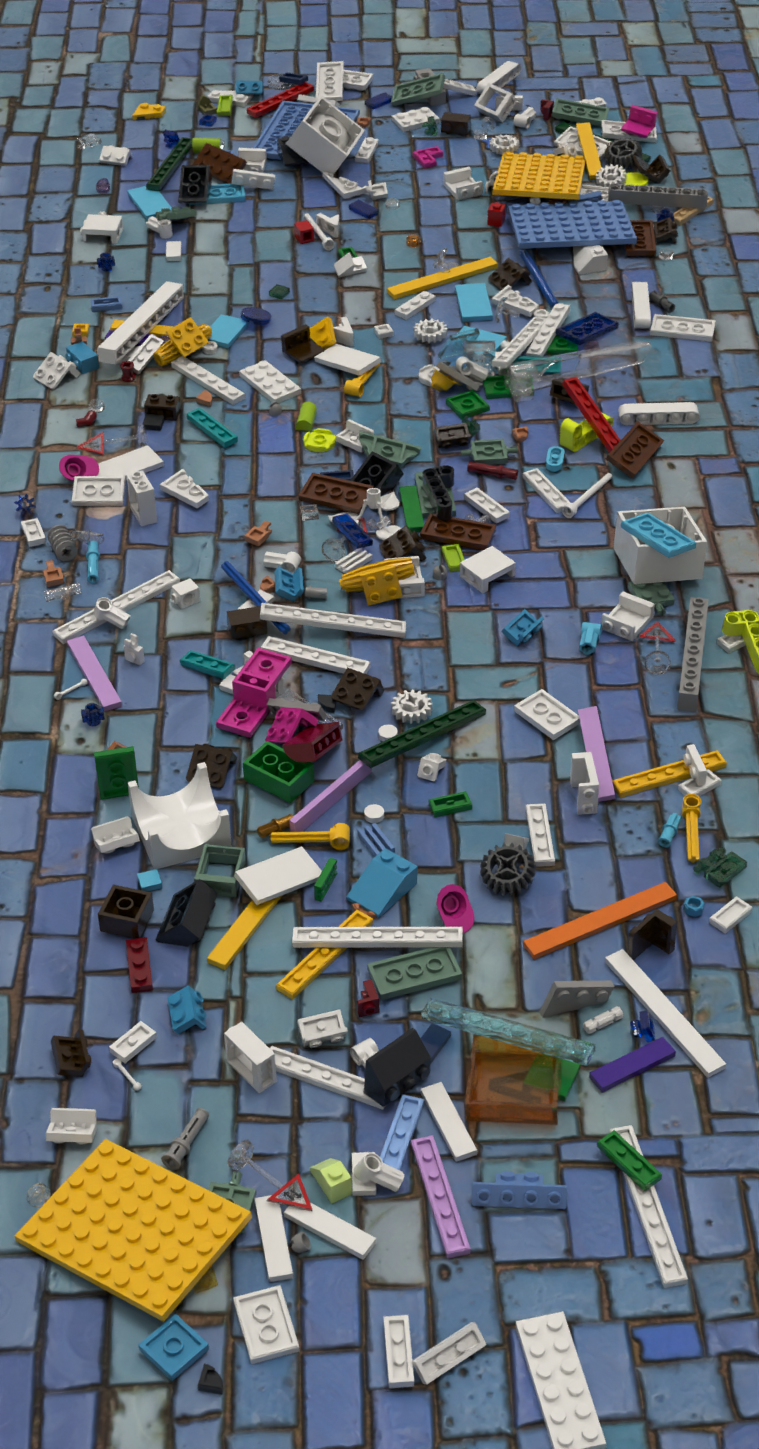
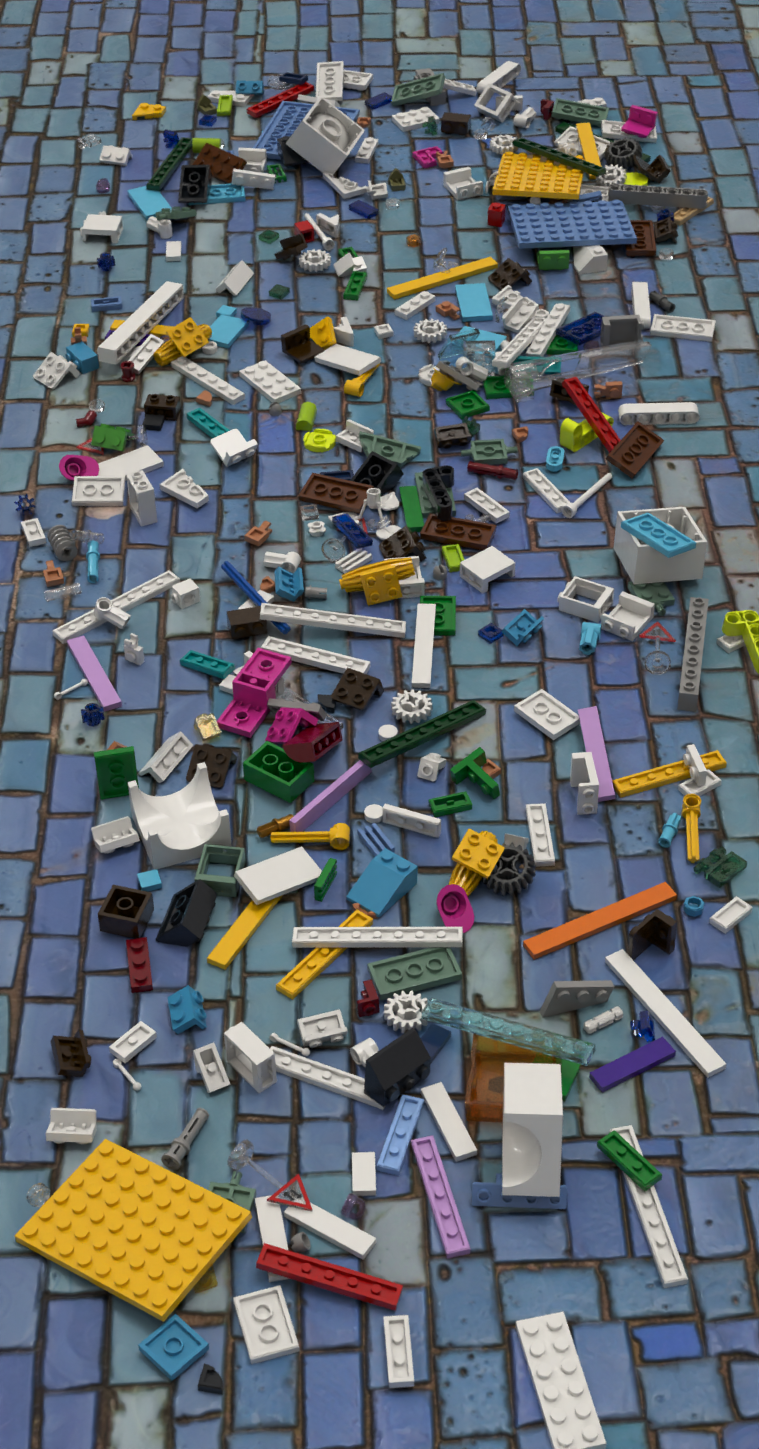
(109, 437): none -> bright green bracket
(167, 757): none -> white panel
(207, 726): none -> clear yellow bracket
(211, 1068): none -> white slope
(226, 310): none -> medium azure tile
(233, 447): none -> white bracket
(236, 279): none -> white panel
(268, 236): none -> clear green tile
(273, 167): none -> green tile
(275, 1038): none -> white hinge
(291, 246): none -> dark brown bracket
(315, 260): none -> white gear
(316, 528): none -> white plate
(329, 1276): none -> red plate
(333, 1179): yellowish green slope -> none
(349, 1205): none -> clear purple tile
(355, 285): none -> green tile
(373, 1169): white piece -> none
(396, 180): none -> olive tile
(406, 1010): none -> white gear
(411, 820): none -> white tile
(423, 646): none -> white tile
(444, 160): none -> nougat plate
(445, 614): none -> green tile
(448, 309): none -> nougat plate
(449, 1353): white plate -> none
(470, 768): none -> green bracket
(475, 859): none -> yellow plate
(490, 633): none -> clear blue tile
(491, 769): none -> nougat tile
(517, 316): none -> white bracket
(532, 1129): none -> white piece
(542, 284): blue axle -> none
(553, 259): none -> bright green bracket
(559, 157): none -> dark green tile
(589, 589): none -> white window
(611, 390): none -> nougat plate
(621, 329): none -> light grey panel

